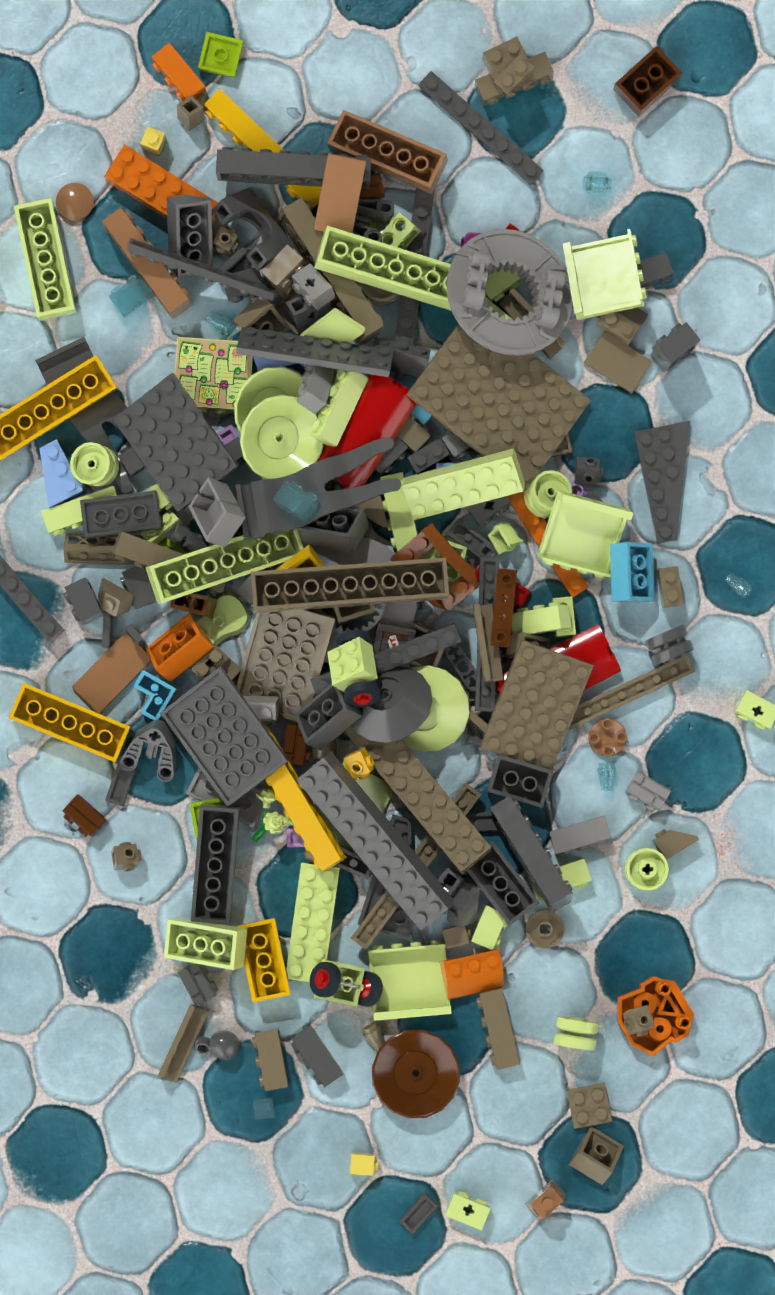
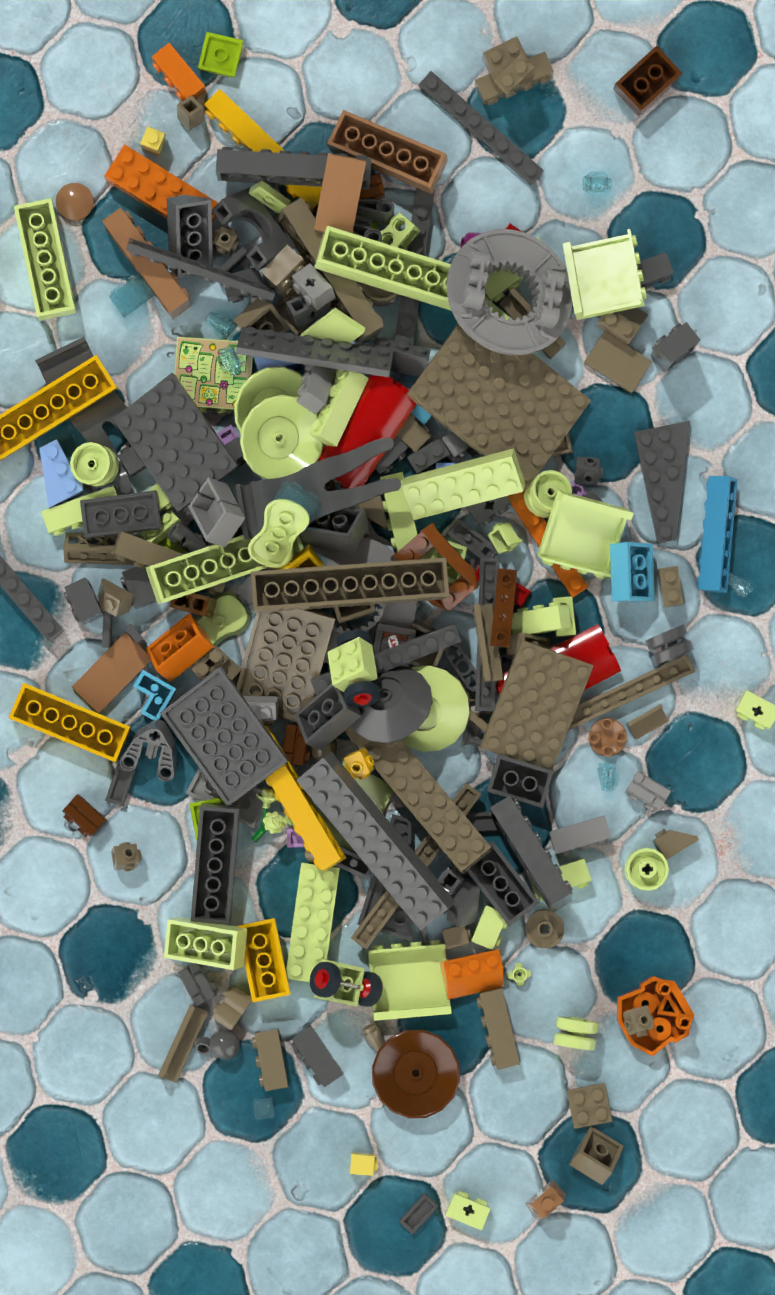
(230, 361): none -> clear light blue head
(232, 1007): none -> dark tan brick
(269, 196): none -> yellowish green plate
(281, 526): none -> yellowish green plate
(514, 974): none -> yellowish green plate
(647, 722): none -> dark tan panel
(717, 534): none -> dark azure brick

